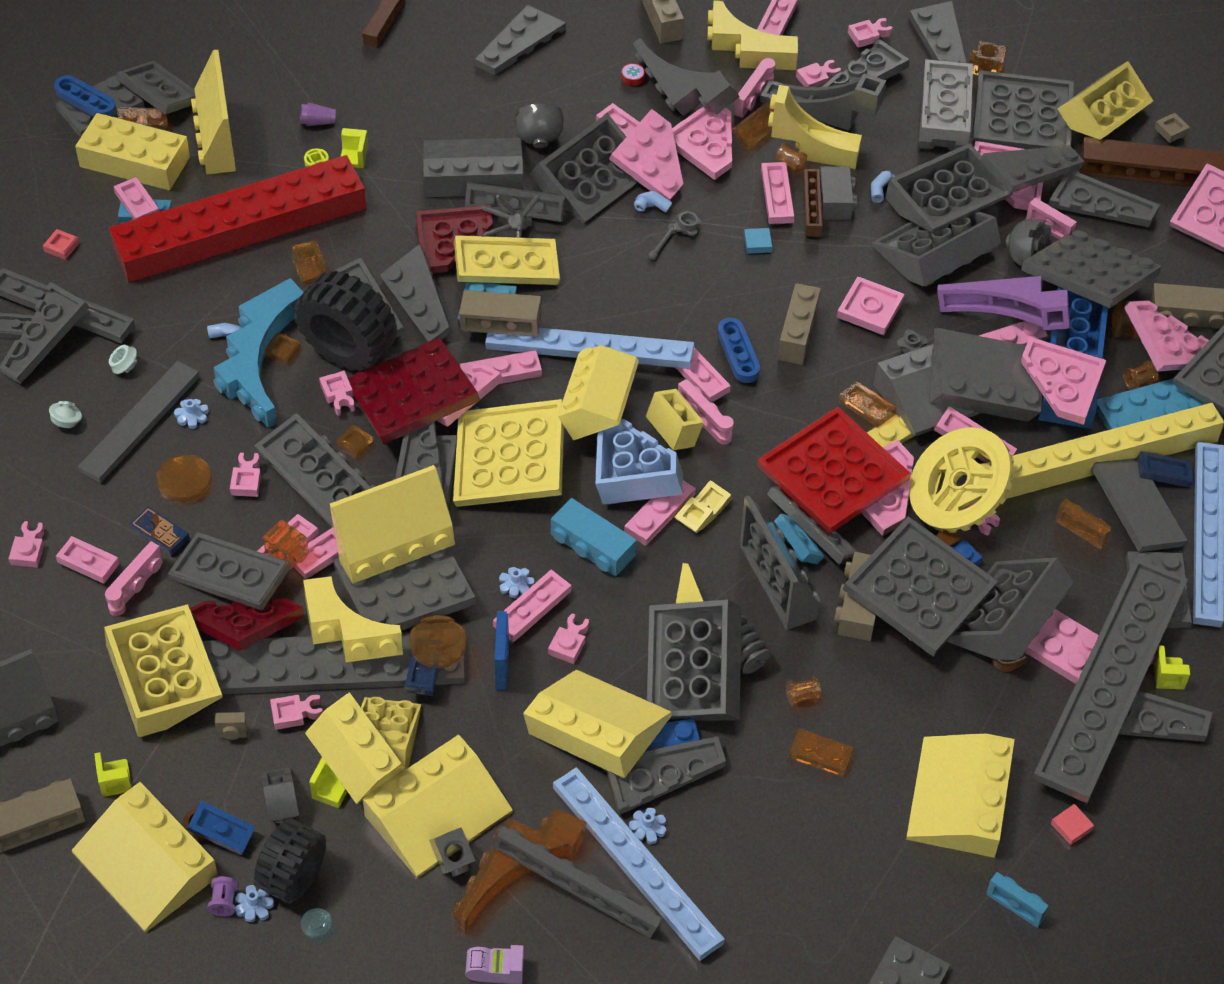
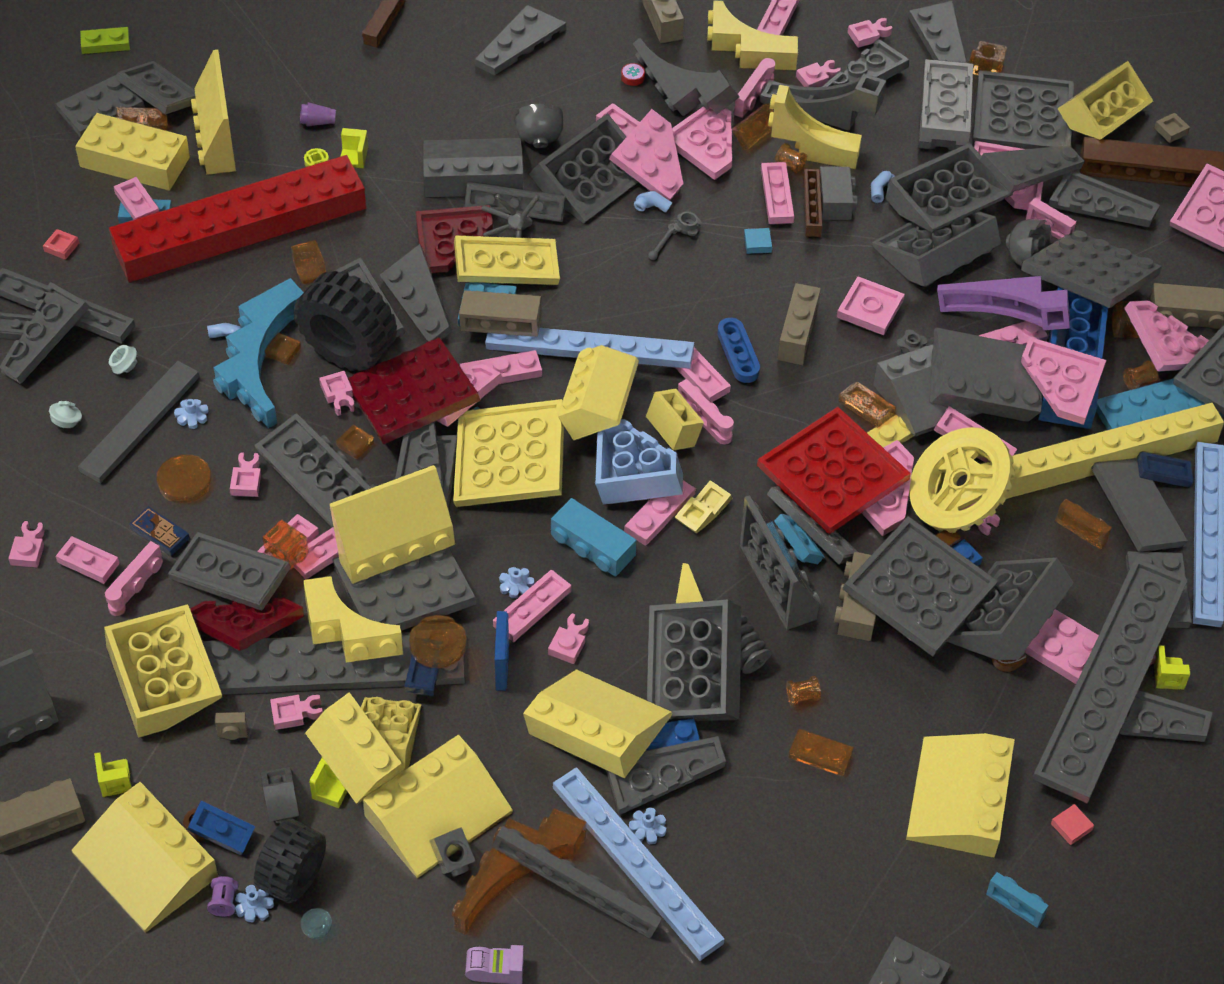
(84, 96): blue plate -> none
(105, 40): none -> lime plate

